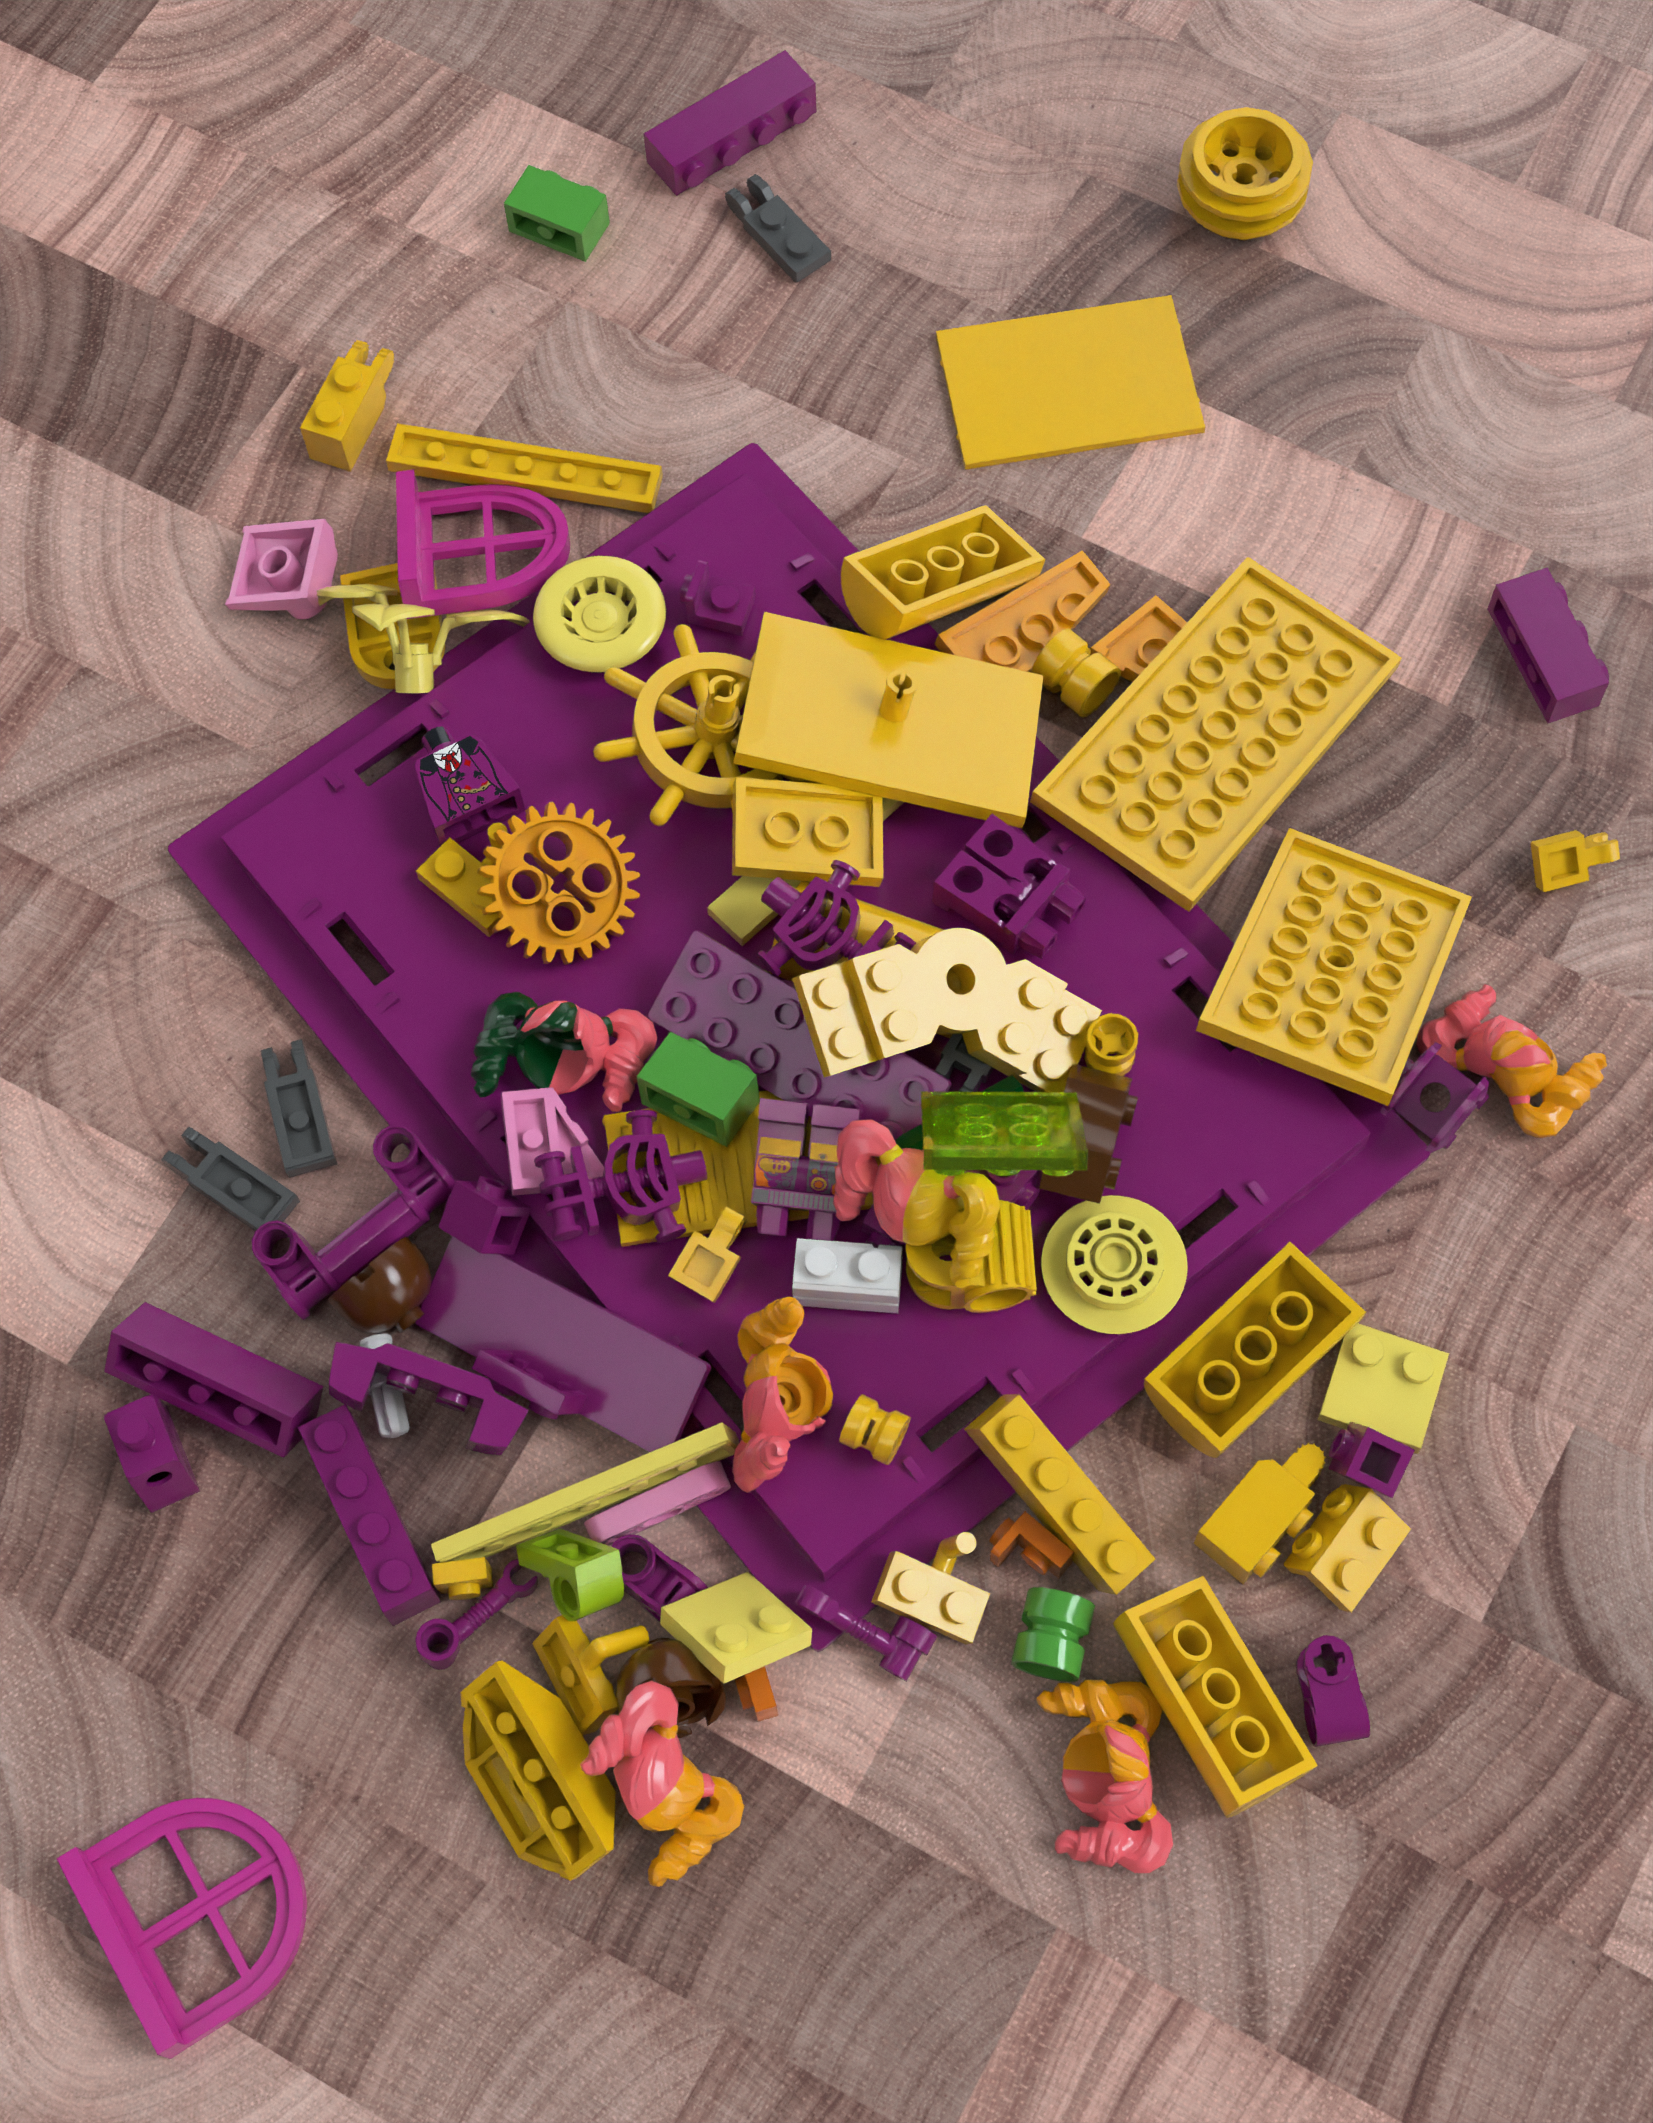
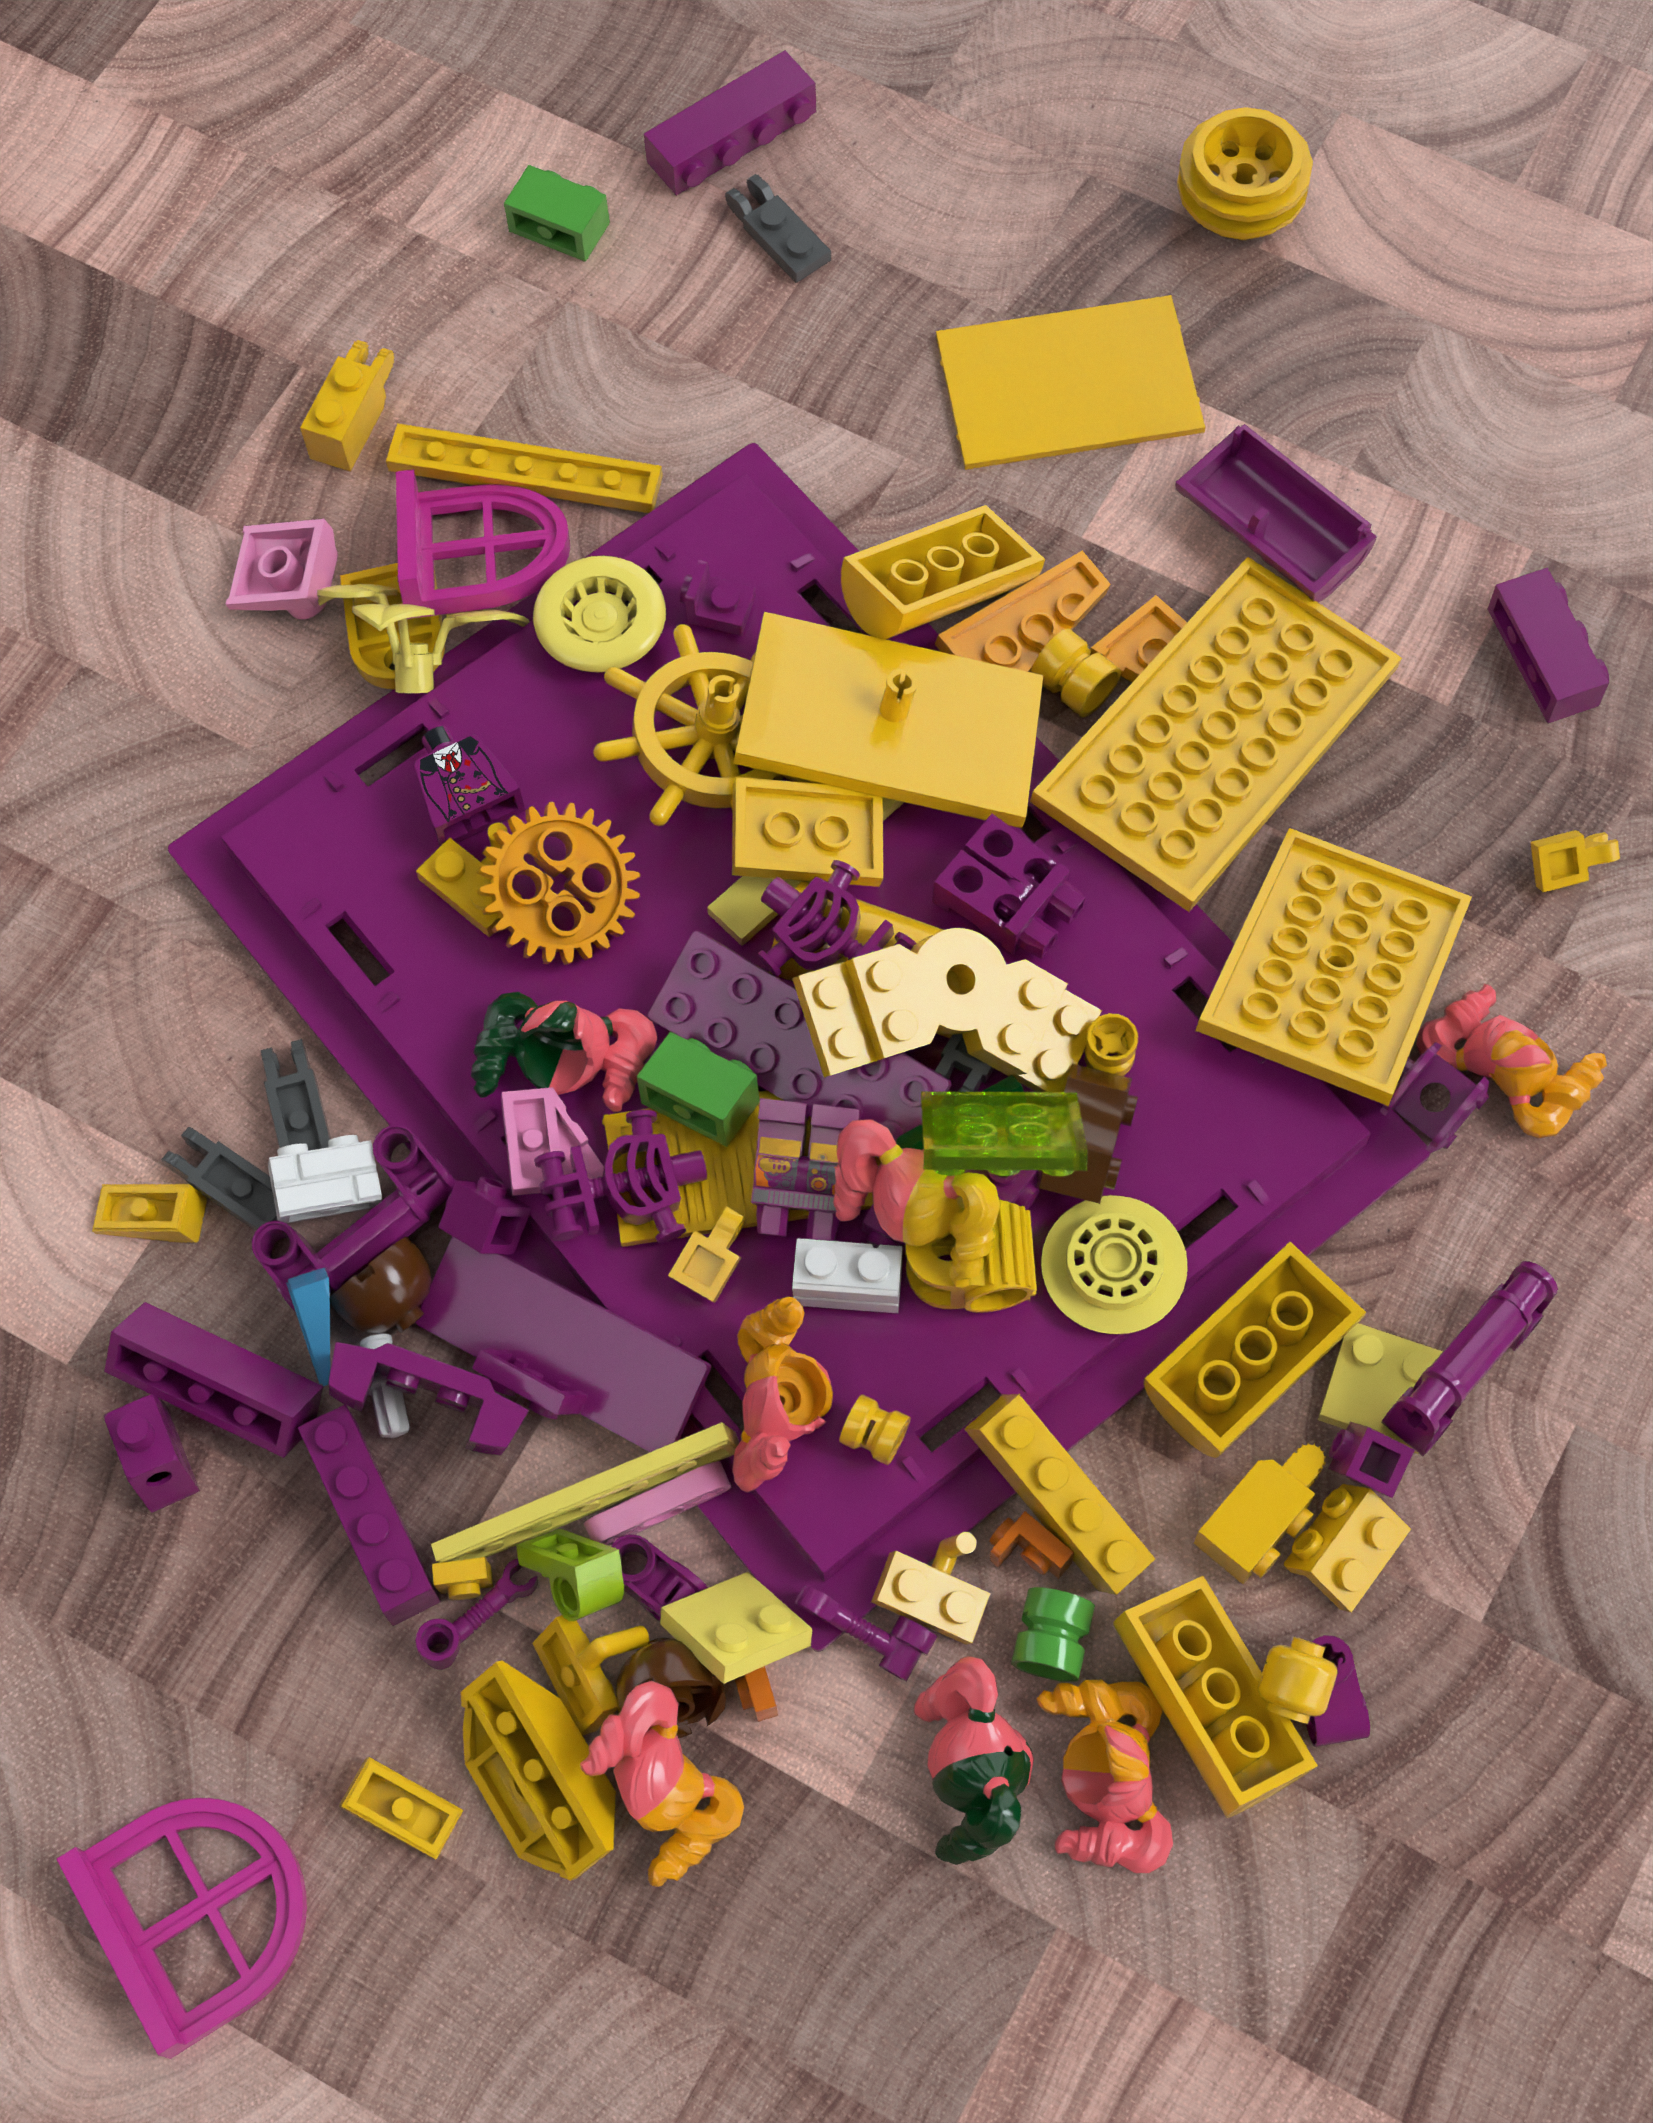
(151, 1212): none -> yellow slope
(312, 1306): none -> dark azure slope
(324, 1179): none -> white brick
(400, 1808): none -> yellow slope
(974, 1761): none -> hair
(1279, 512): none -> magenta container
(1297, 1680): none -> yellow head
(1499, 1324): none -> magenta piece

